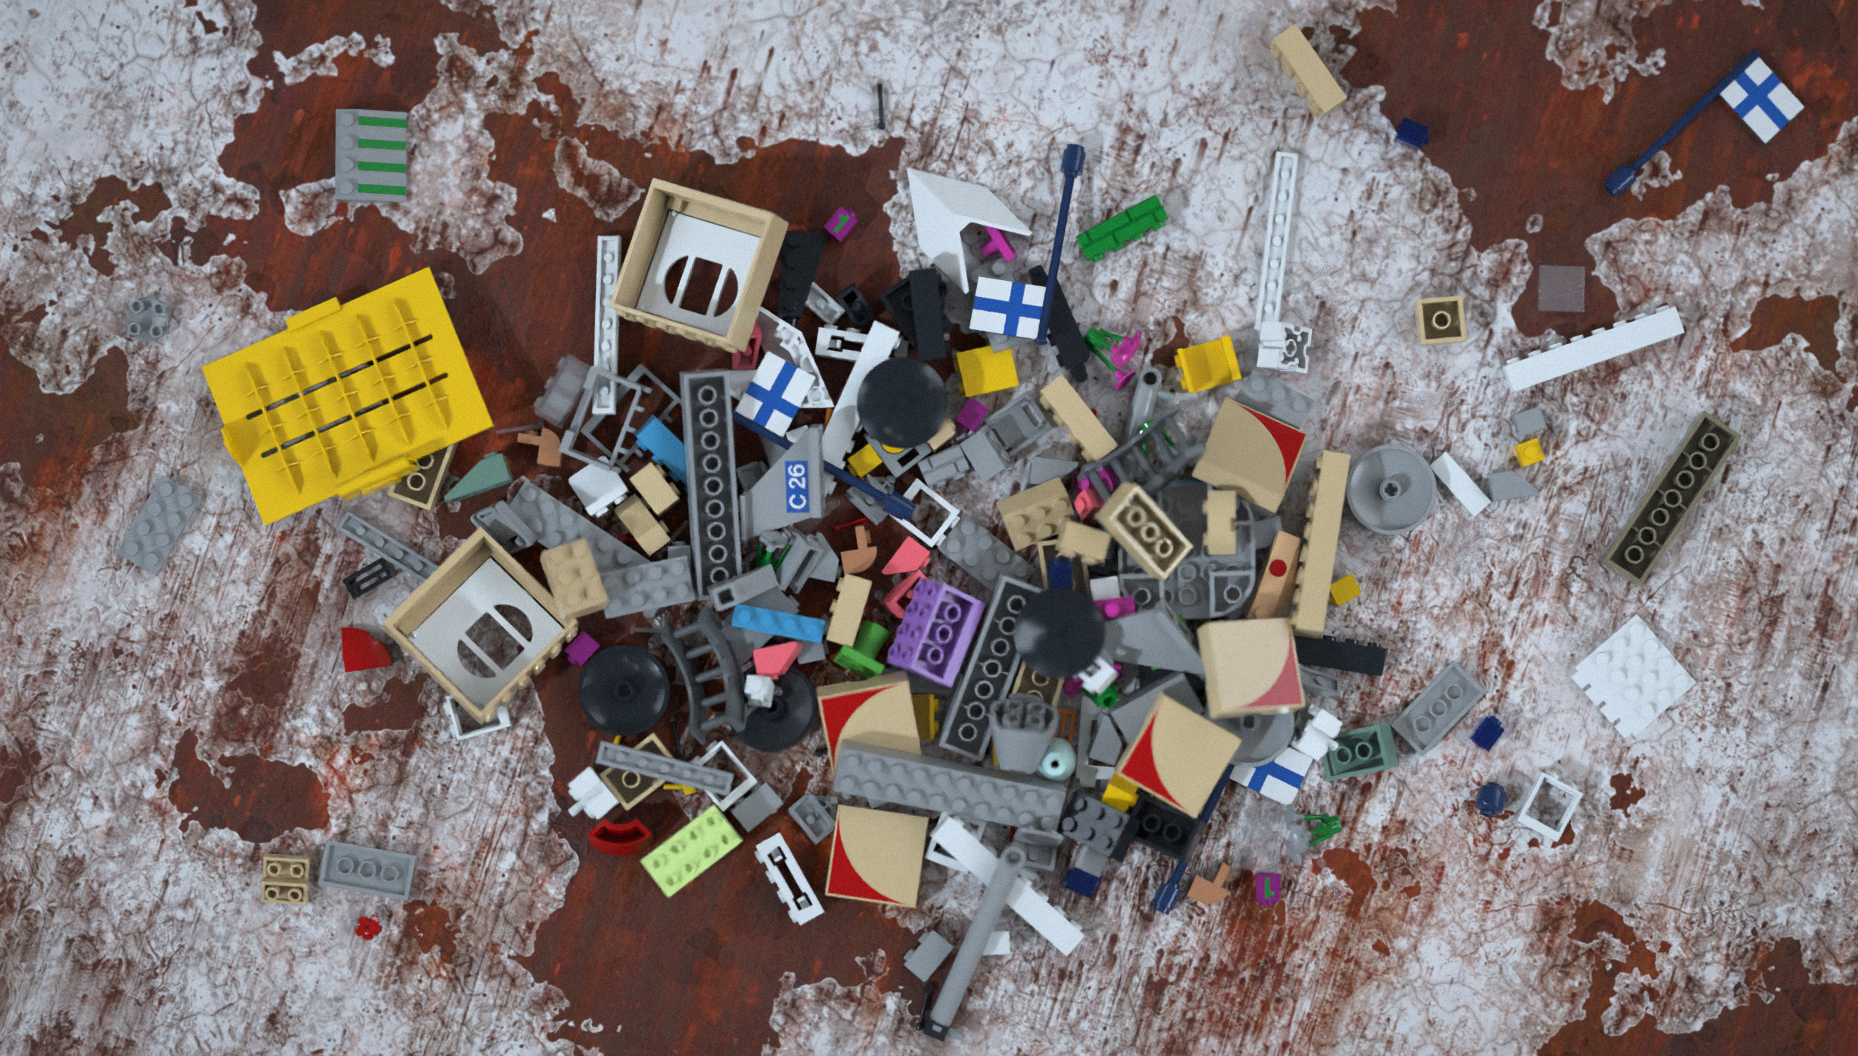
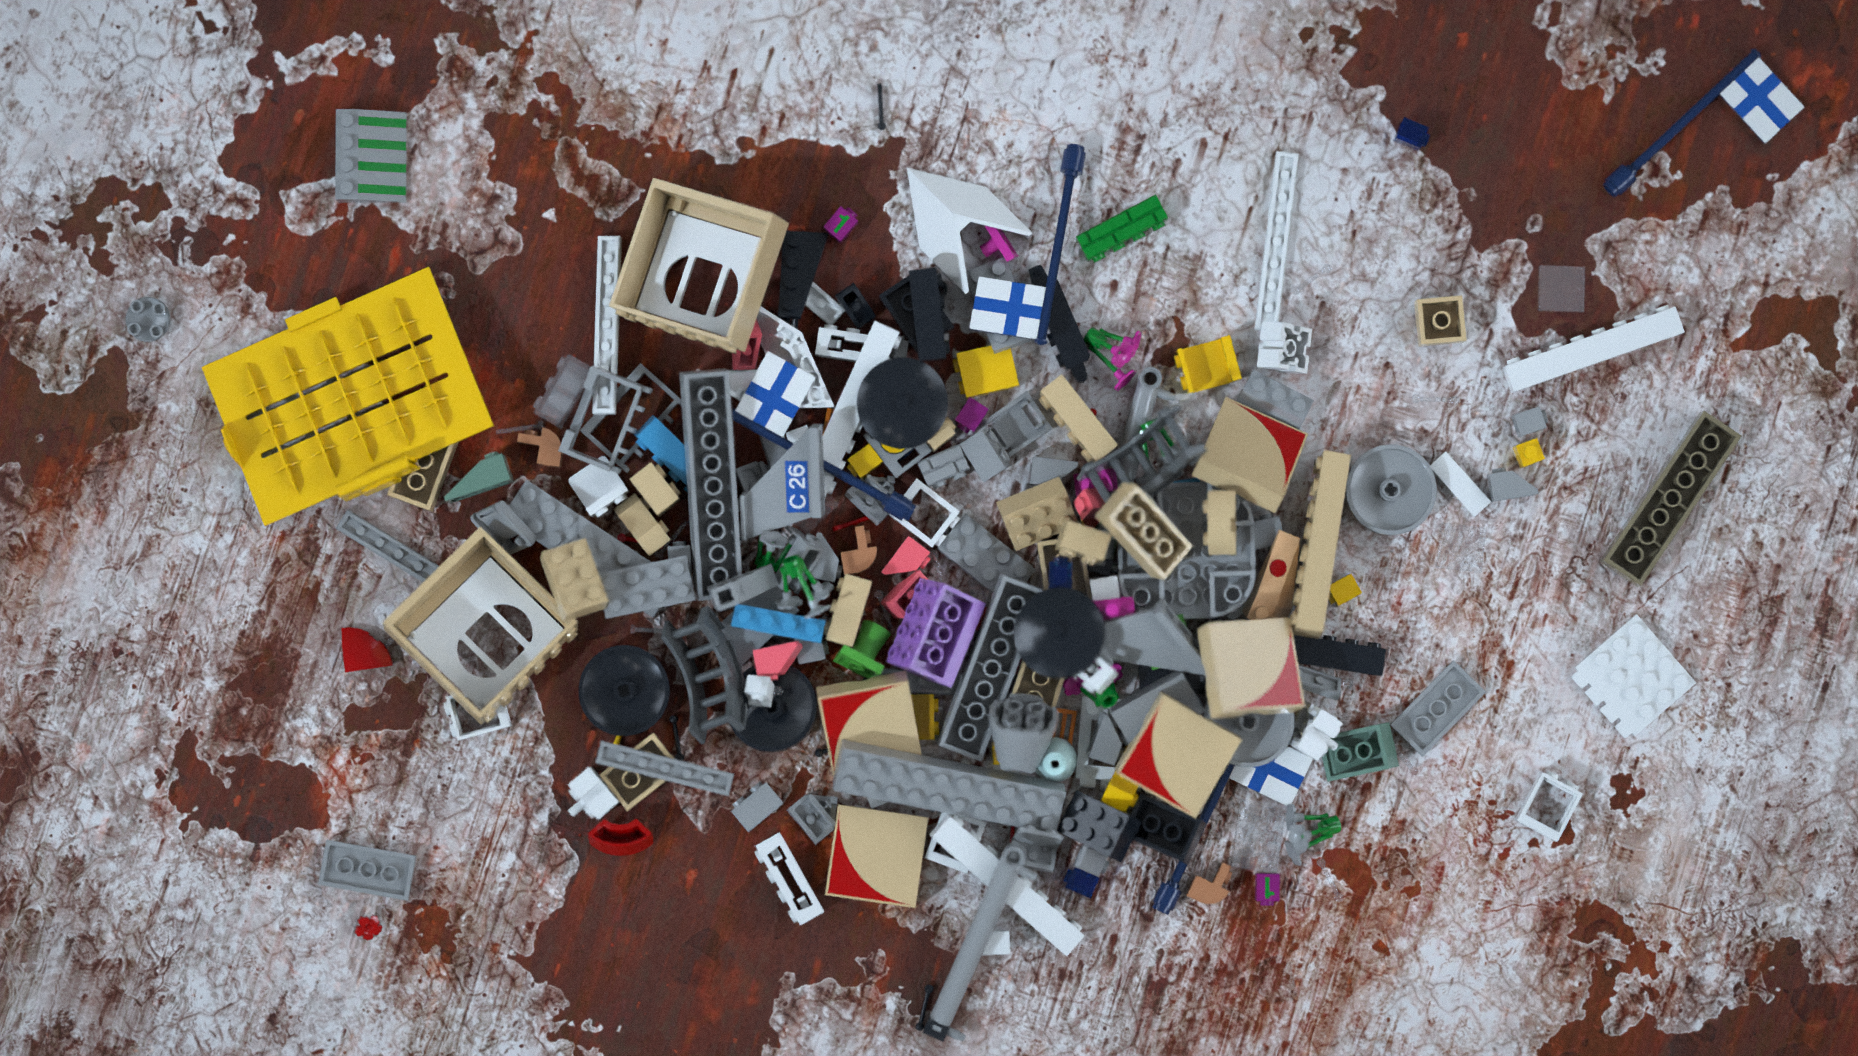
(159, 525): light grey plate -> none
(285, 879): tan slope -> none
(350, 588): black tile -> none
(582, 649): magenta brick -> none
(686, 789): yellow hand -> none
(692, 850): yellowish green brick -> none
(741, 789): white window -> none
(793, 566): none -> plant
(928, 954): light grey brick -> none
(1307, 71): tan brick -> none
(1486, 732): clear blue brick -> none
(1491, 799): dark blue head -> none

